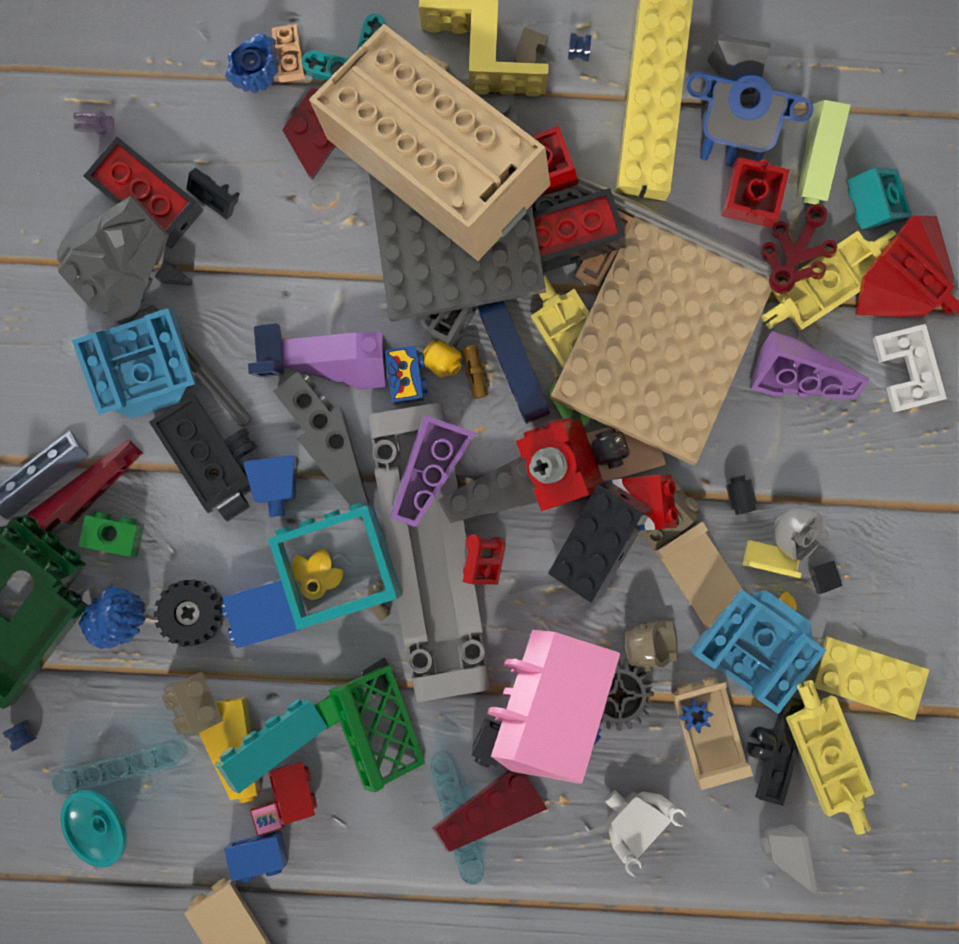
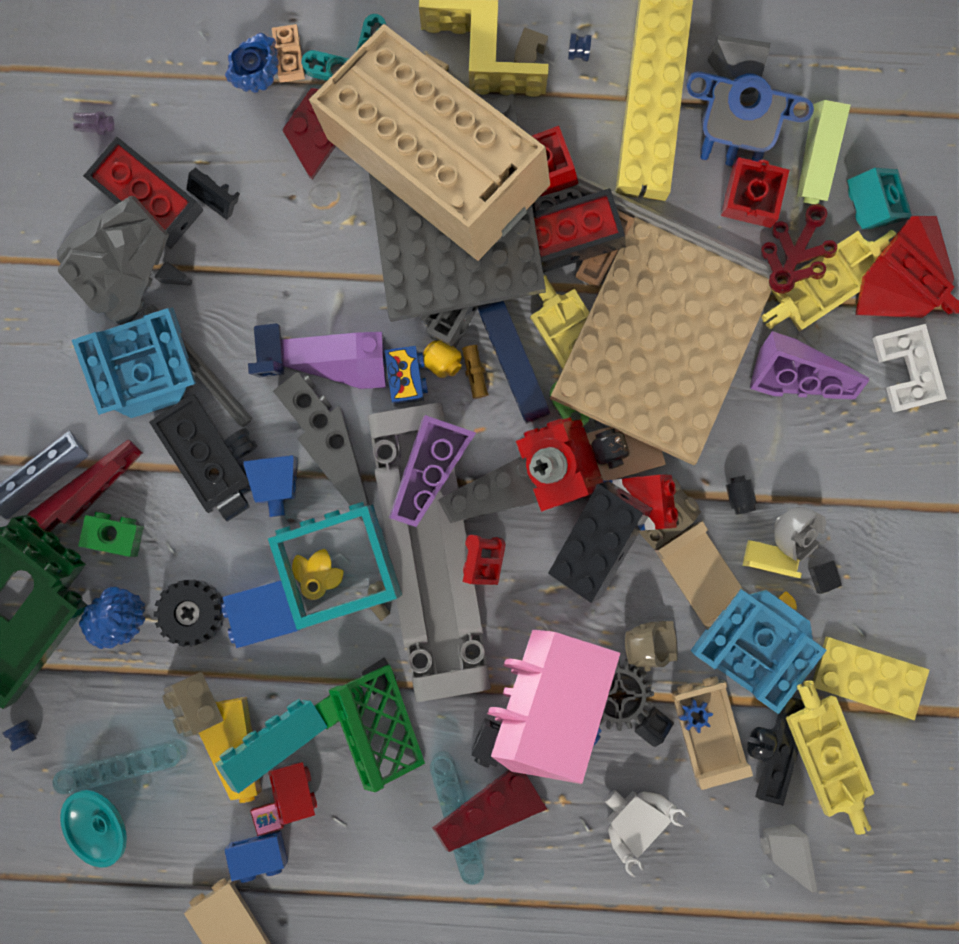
(654, 727): none -> black slope

